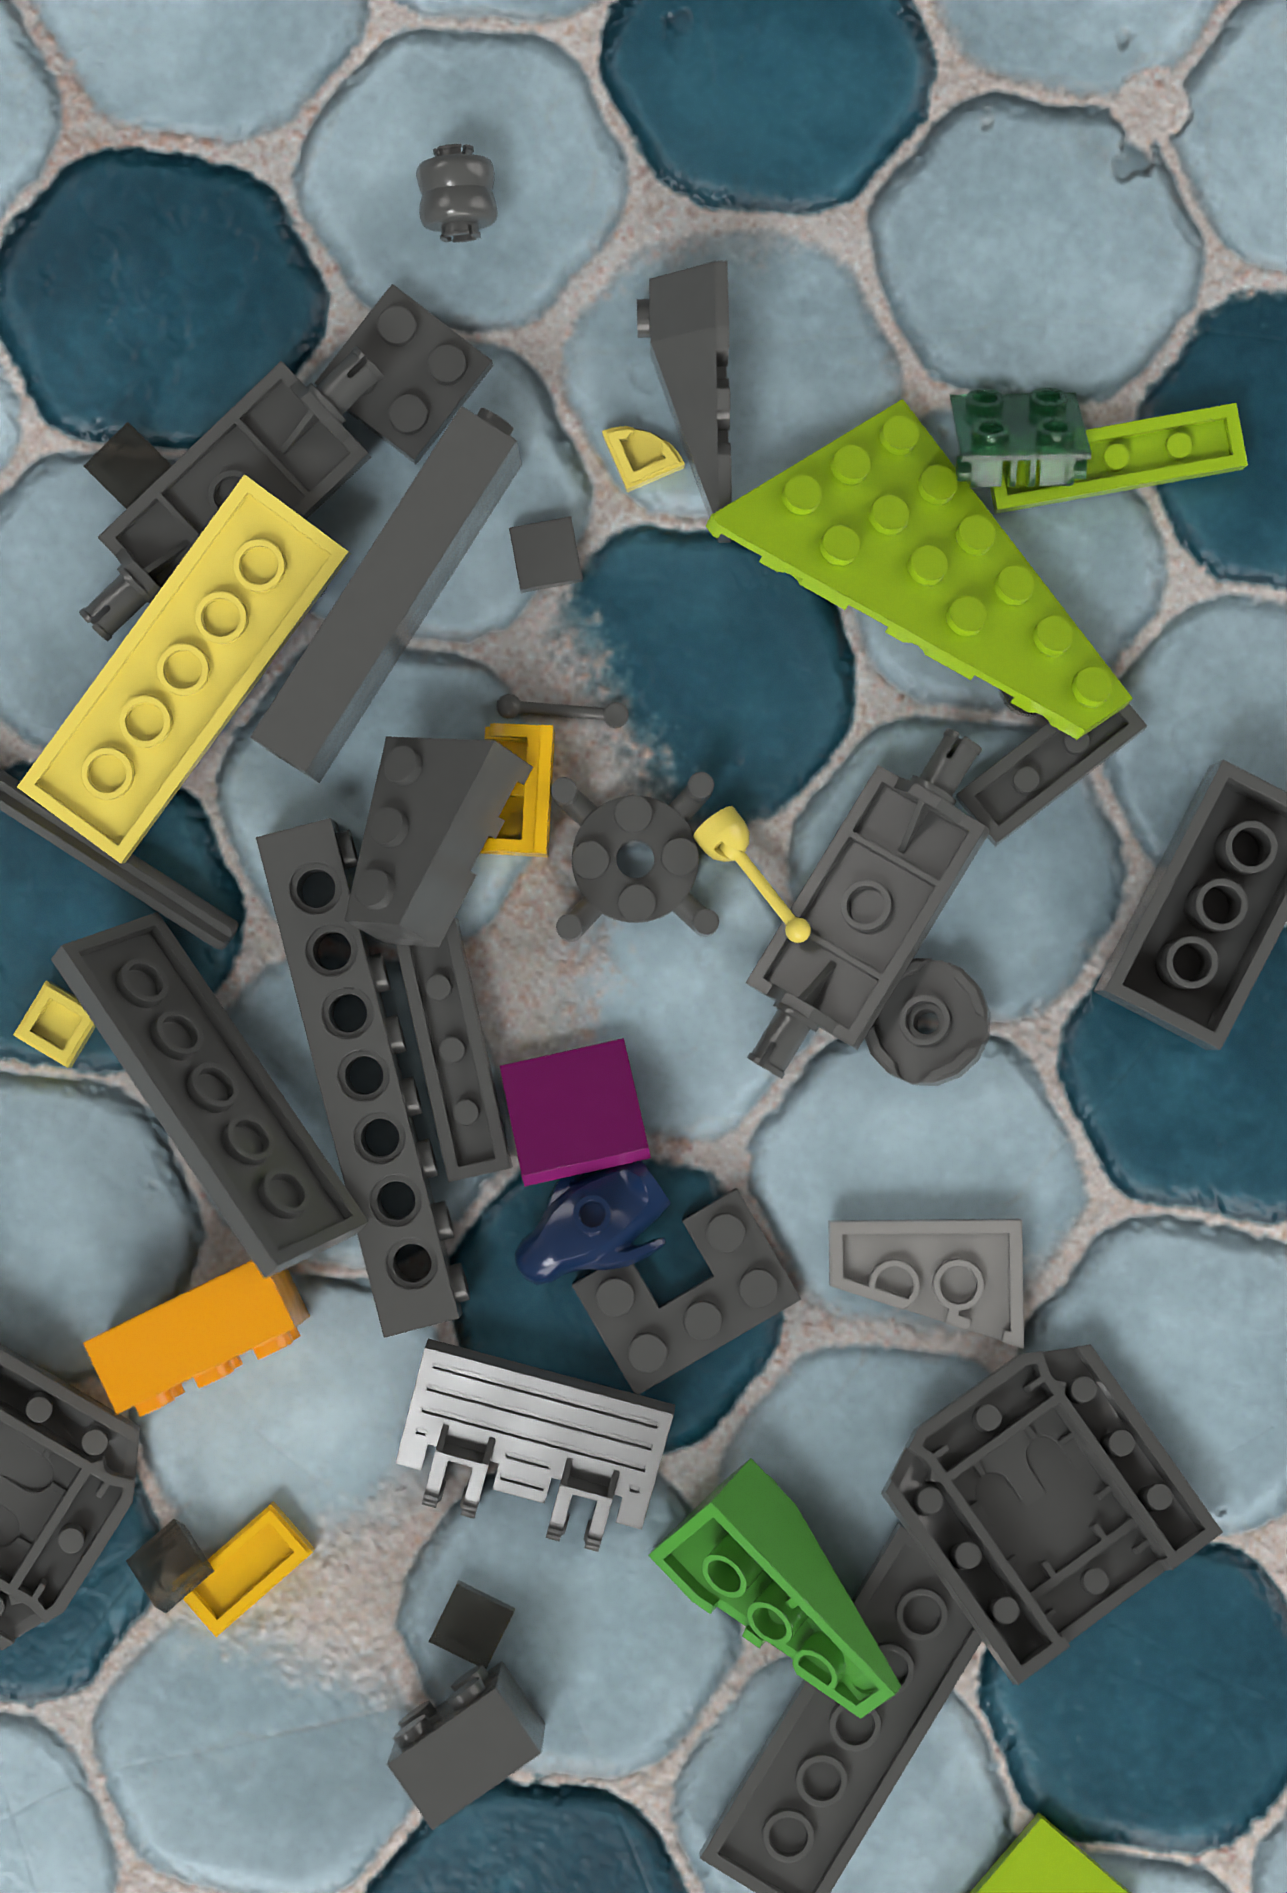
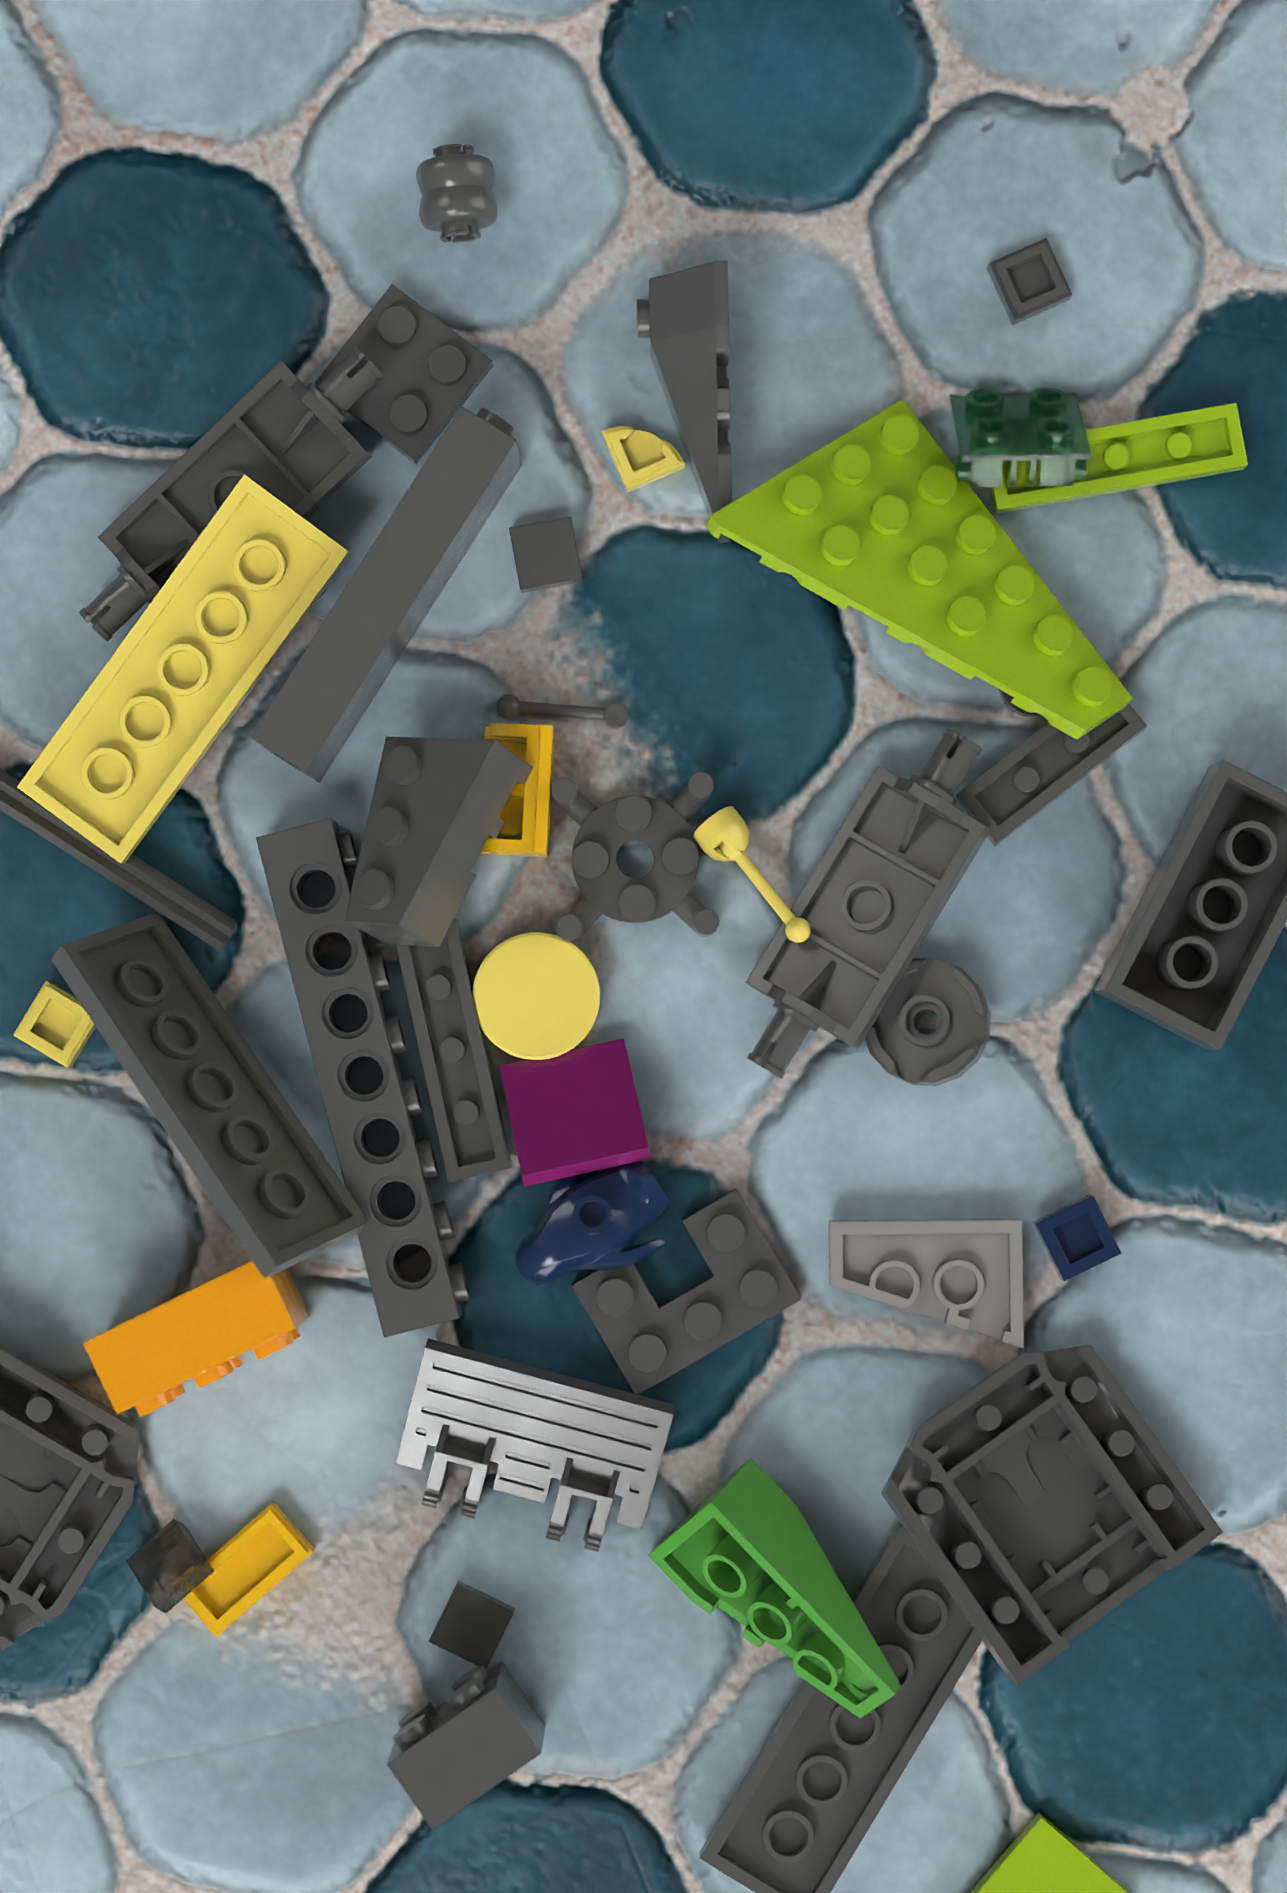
(127, 465): clear smoke tile -> none
(536, 996): none -> light yellow tile
(1029, 281): none -> dark grey tile
(1077, 1237): none -> dark blue plate

